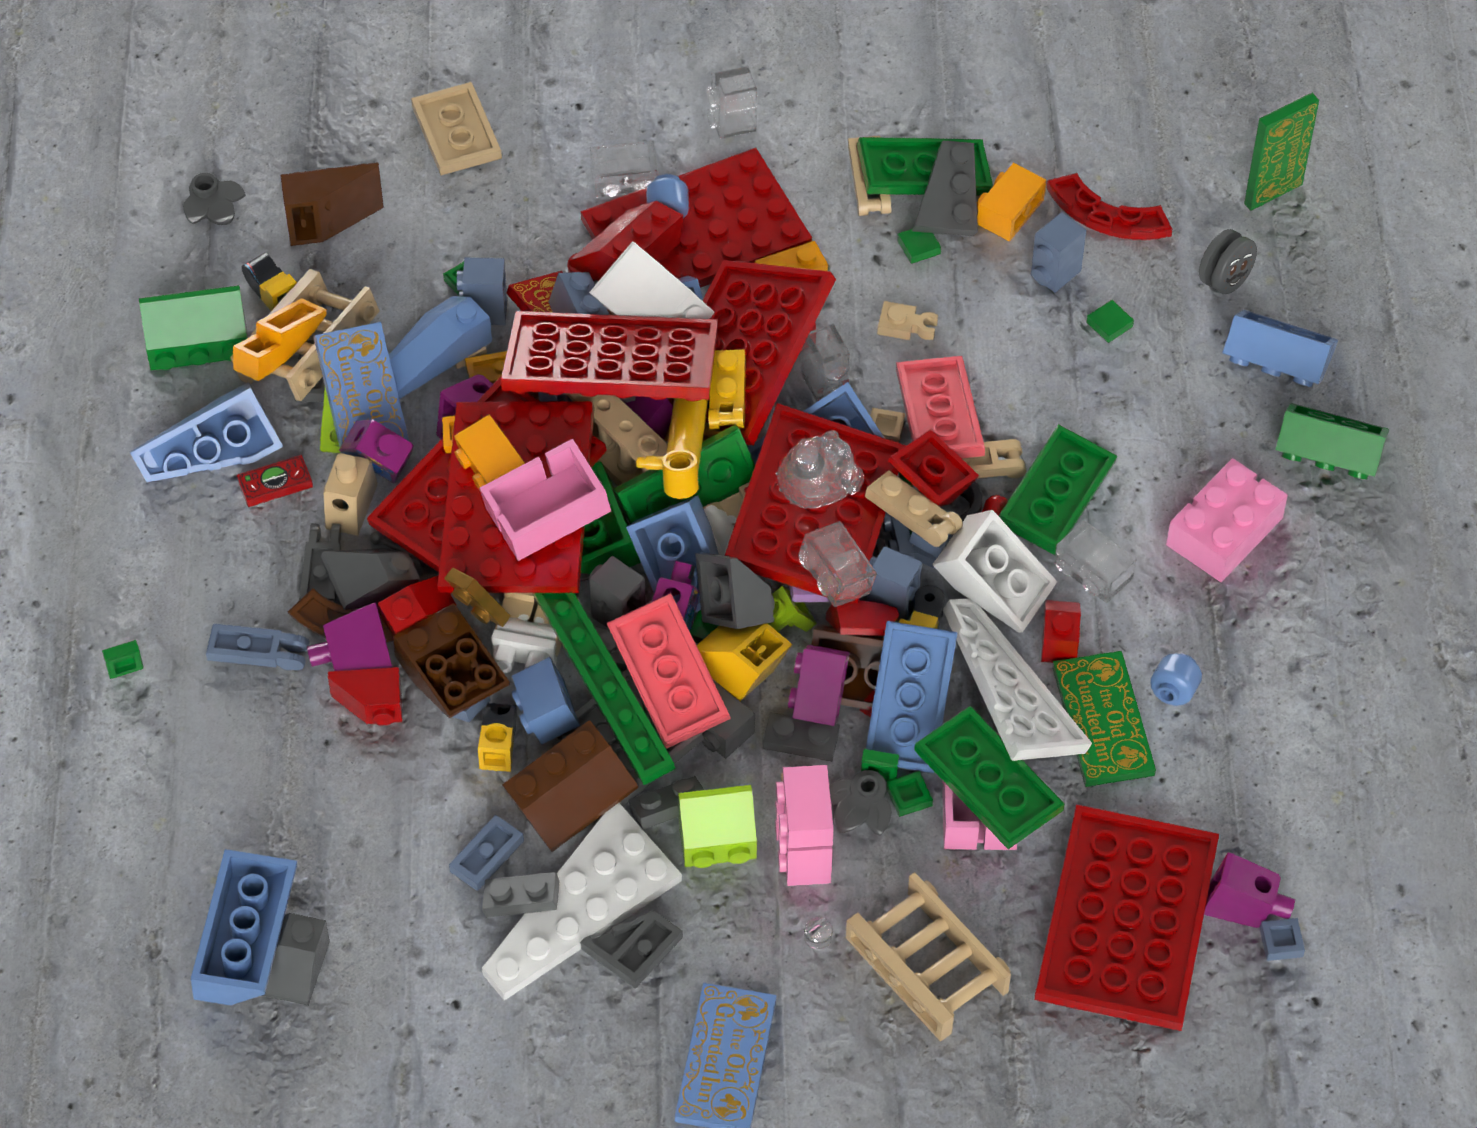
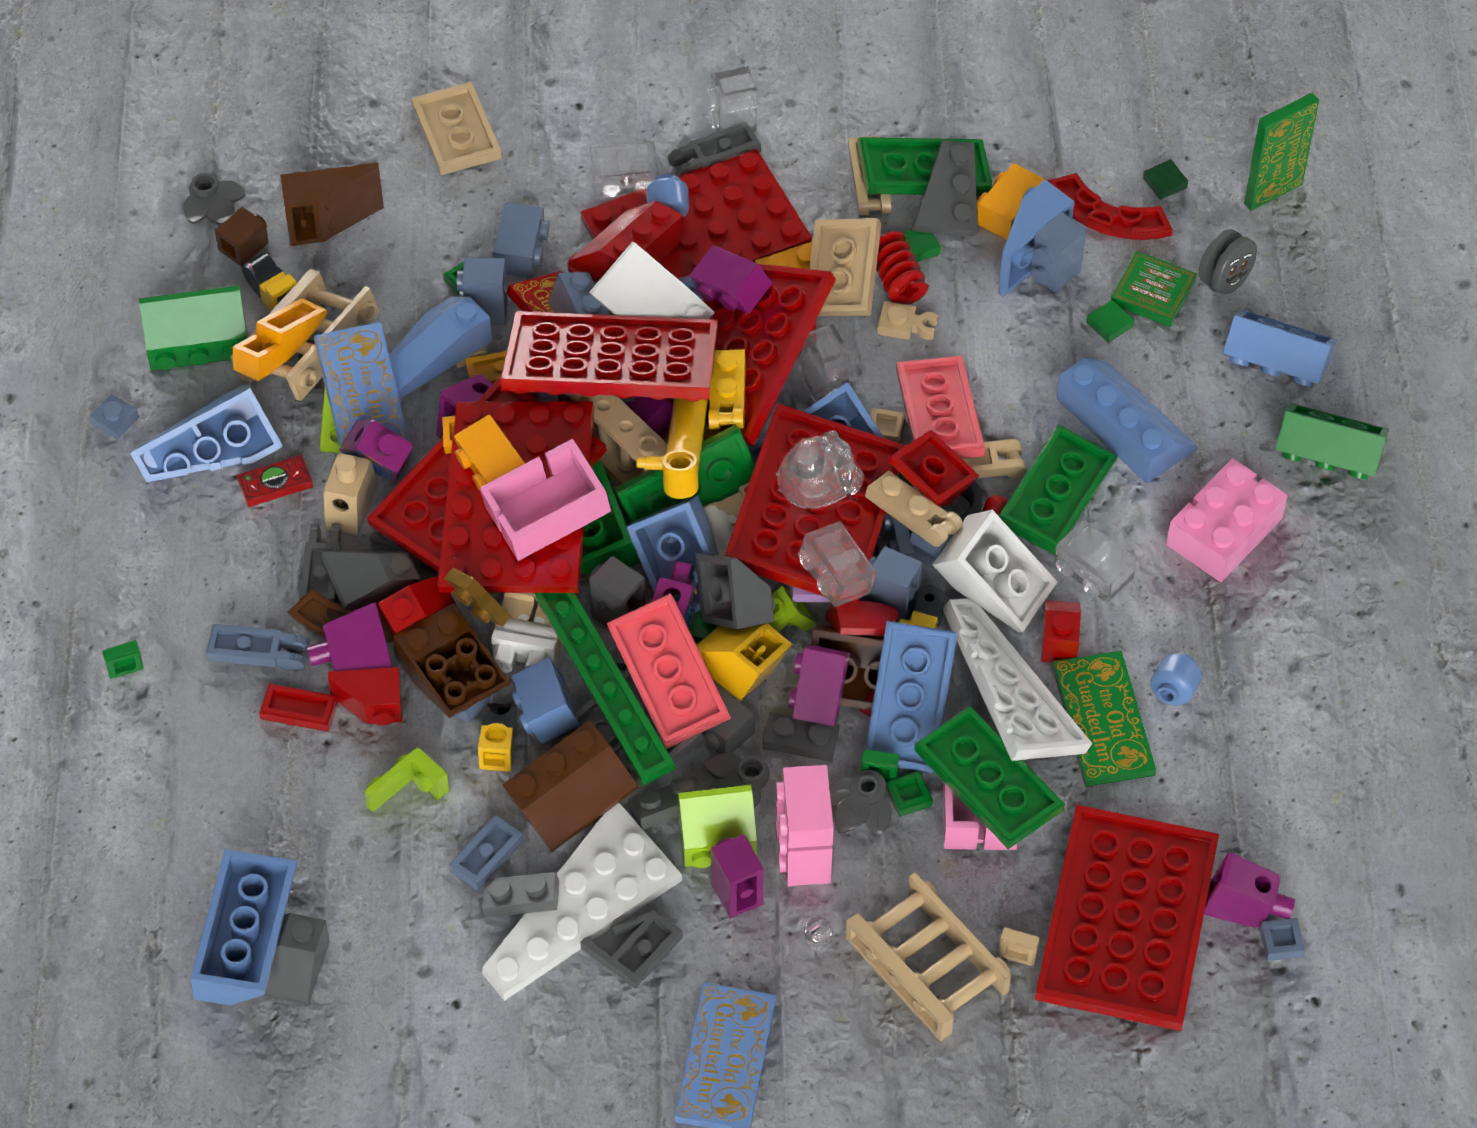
(114, 416): none -> sand blue plate
(242, 236): none -> reddish brown brick
(298, 707): none -> red tile
(408, 767): none -> lime bracket
(520, 238): none -> sand blue brick
(714, 148): none -> dark grey hinge
(730, 280): none -> magenta brick
(732, 771): none -> dark grey plate
(736, 875): none -> magenta brick
(851, 255): none -> tan plate
(899, 269): none -> red piece
(1018, 946): none -> tan tile
(1036, 210): none -> medium blue slope
(1123, 418): none -> medium blue slope
(1153, 288): none -> green tile
(1165, 179): none -> dark green tile

